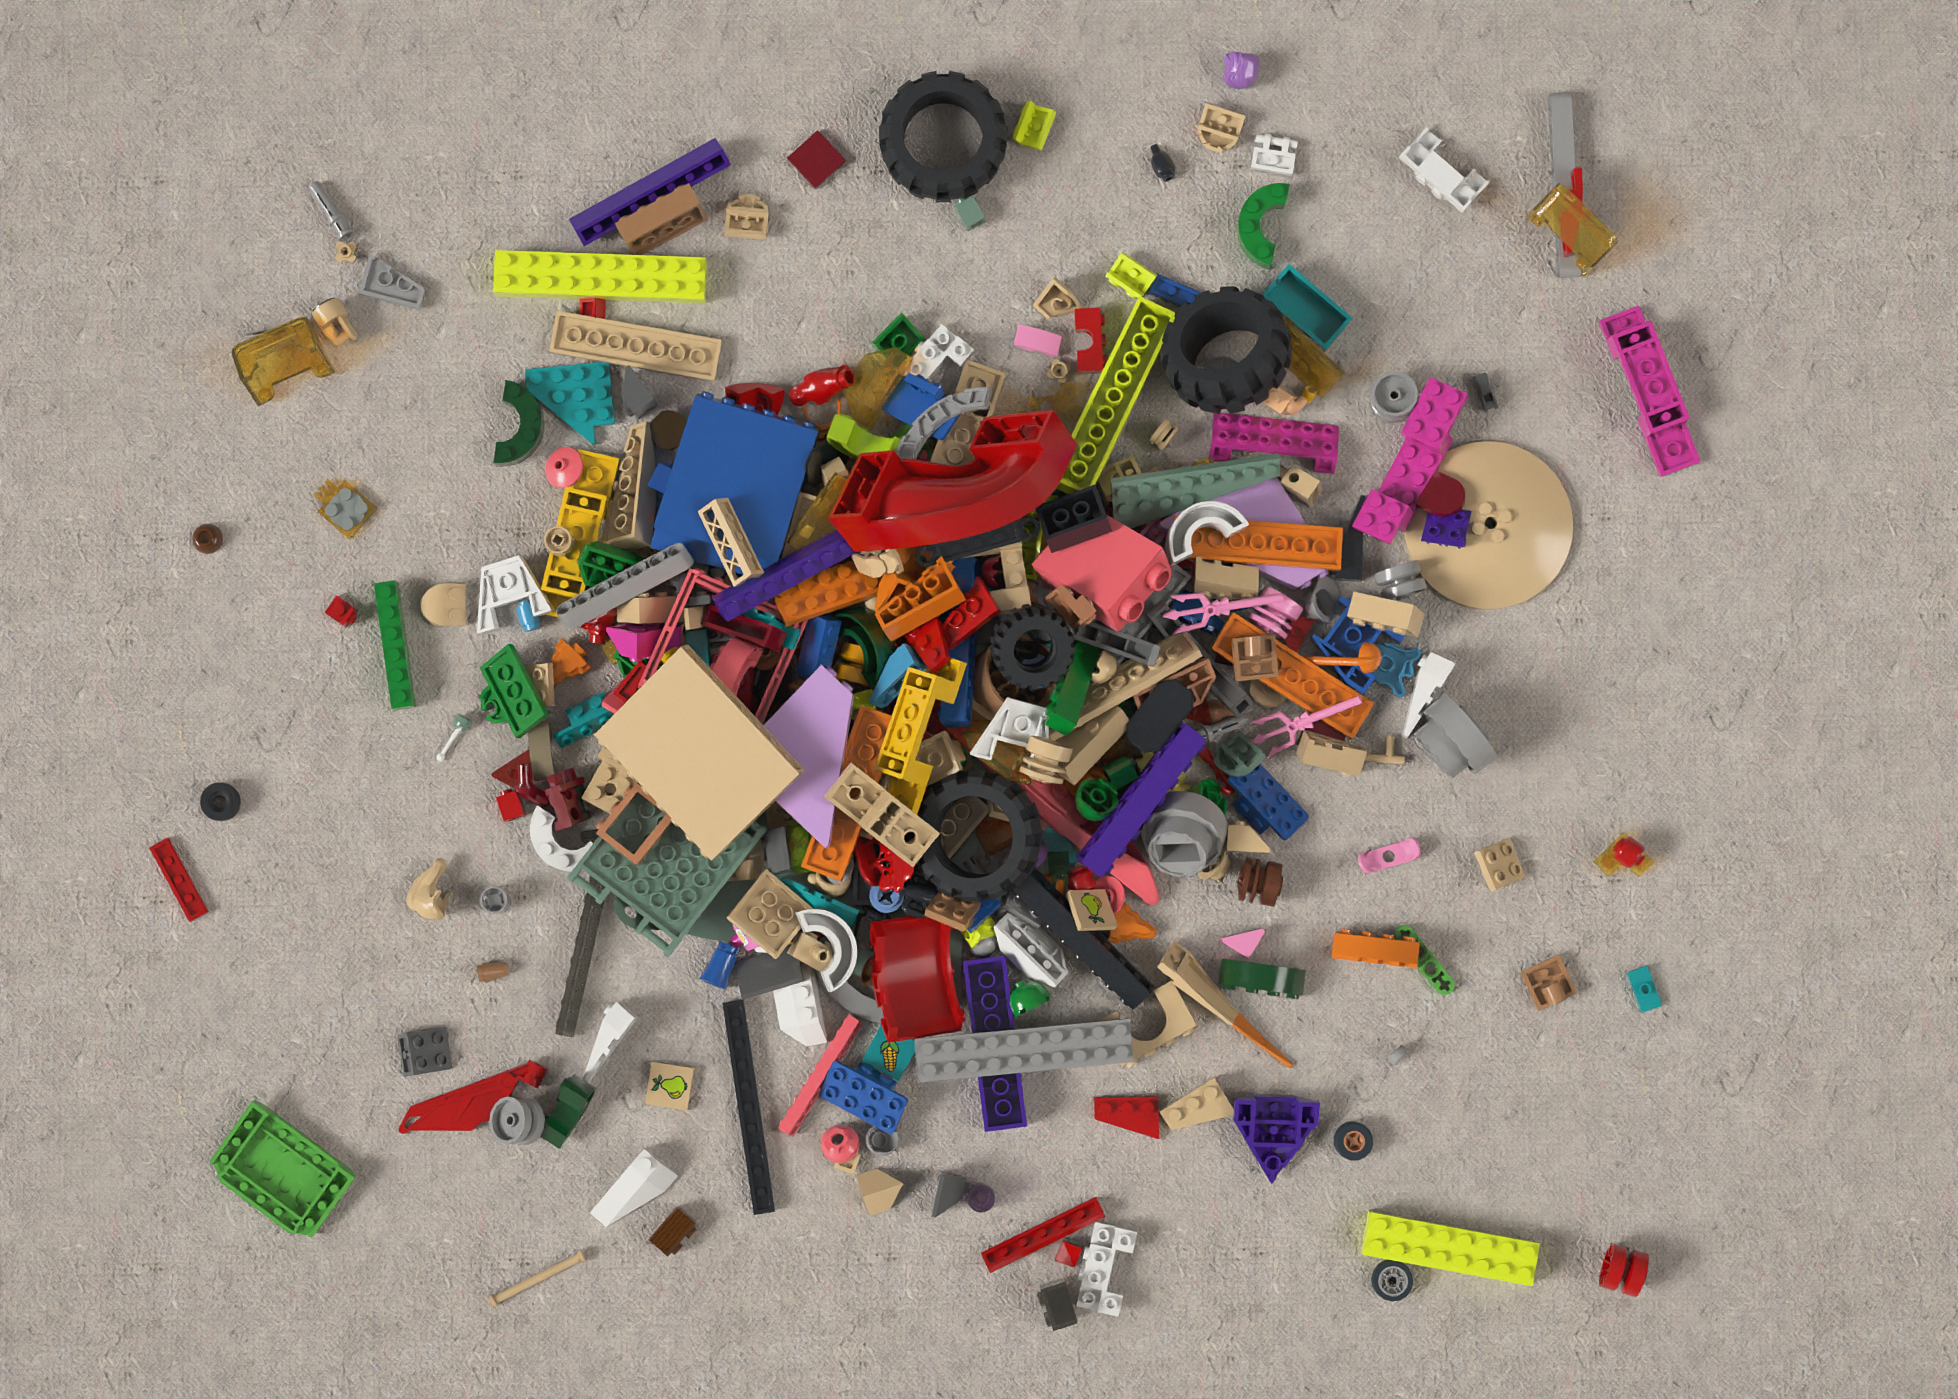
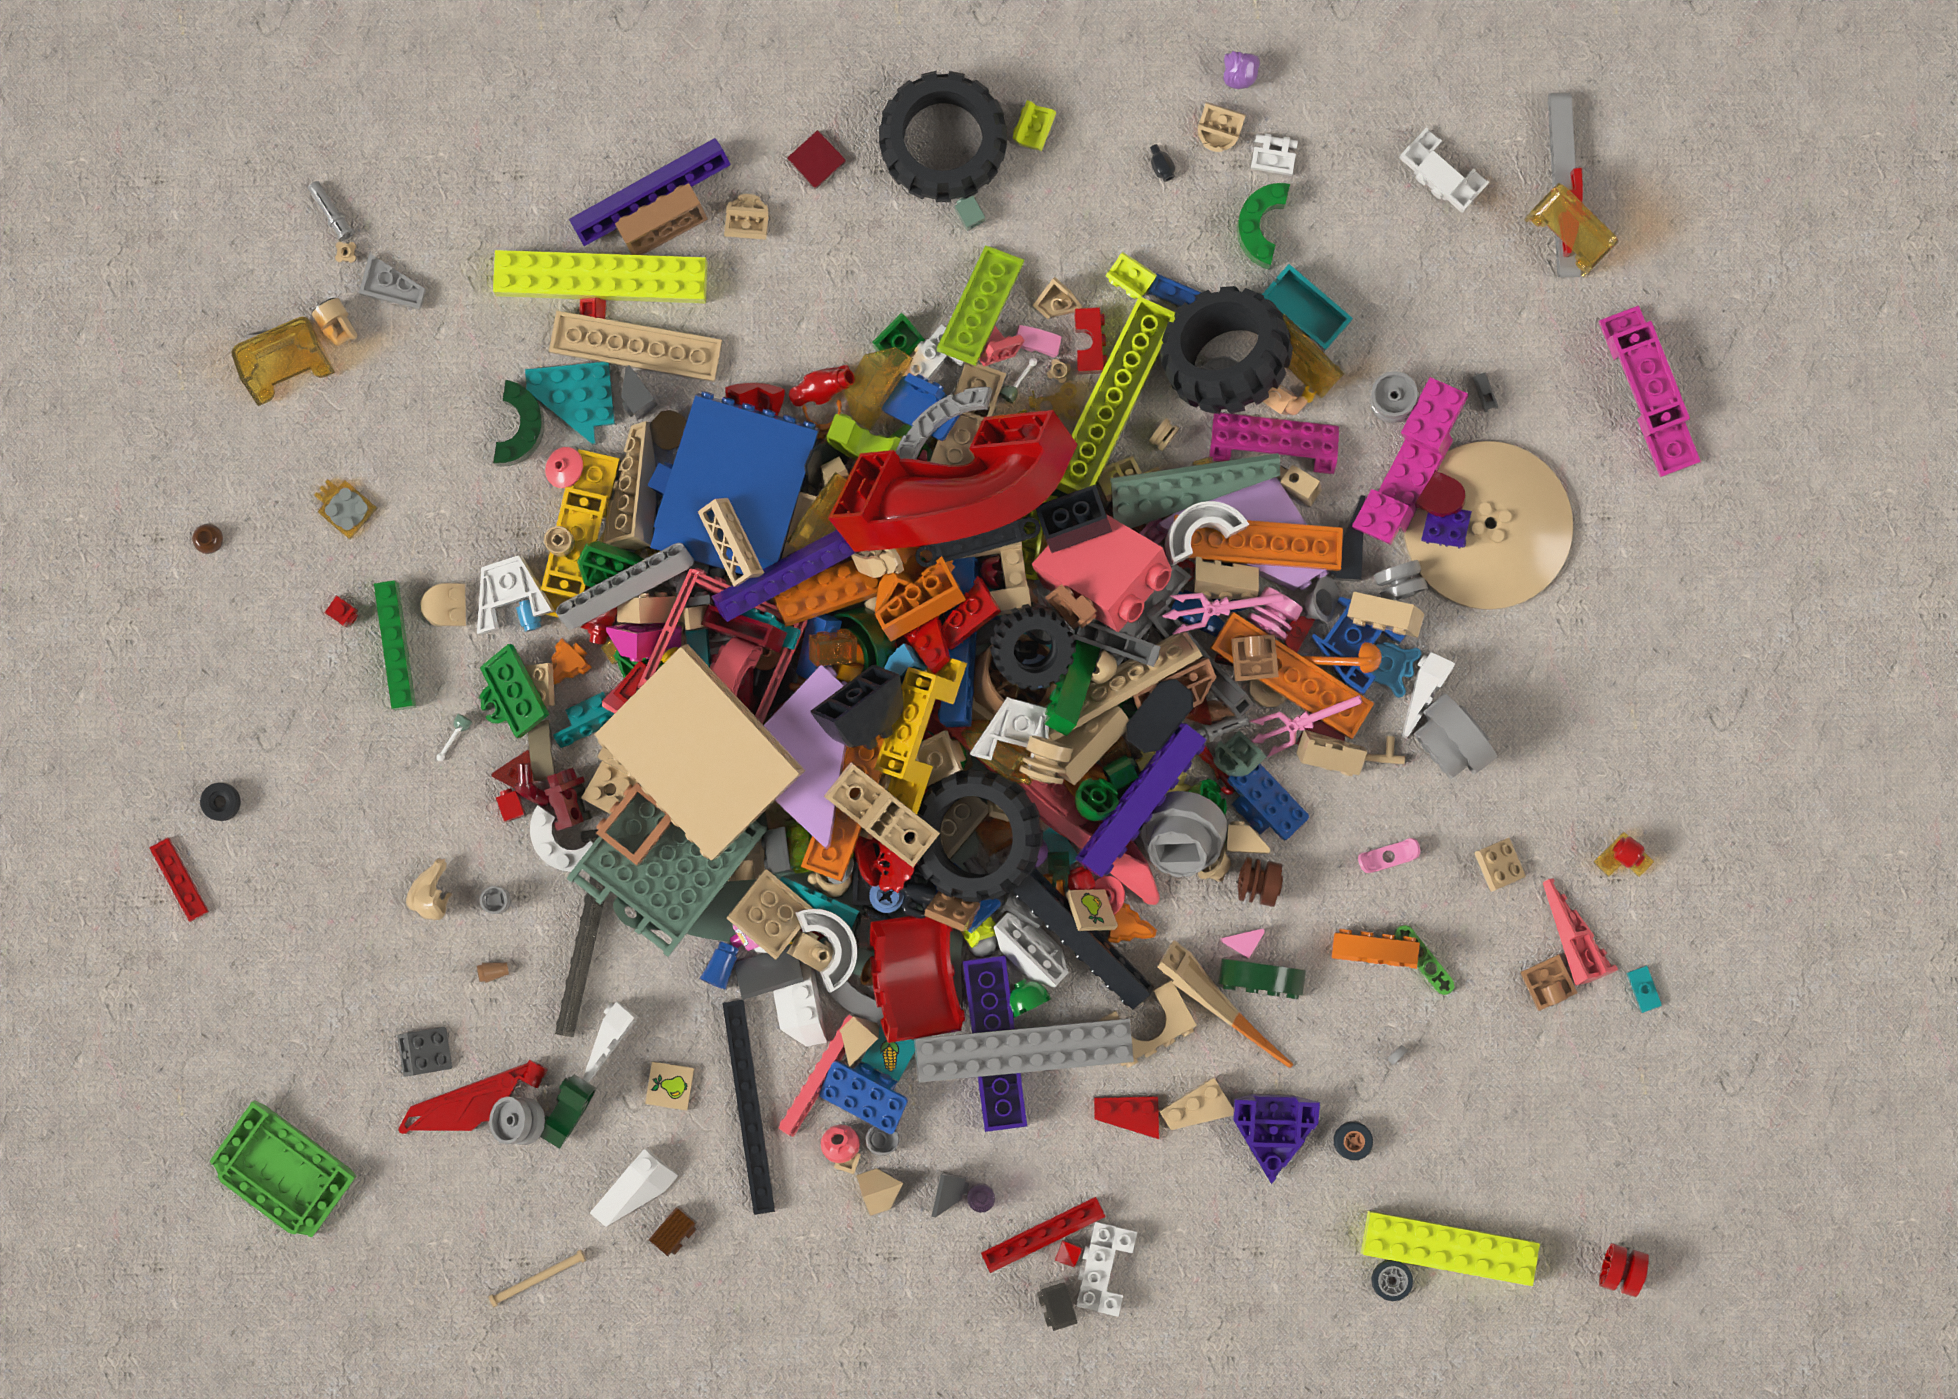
(832, 647): none -> clear orange brick
(858, 1037): none -> tan slope
(862, 708): none -> black hips
(980, 305): none -> lime plate
(1000, 348): none -> coral bracket
(1010, 392): none -> hinge
(1583, 954): none -> coral wedge

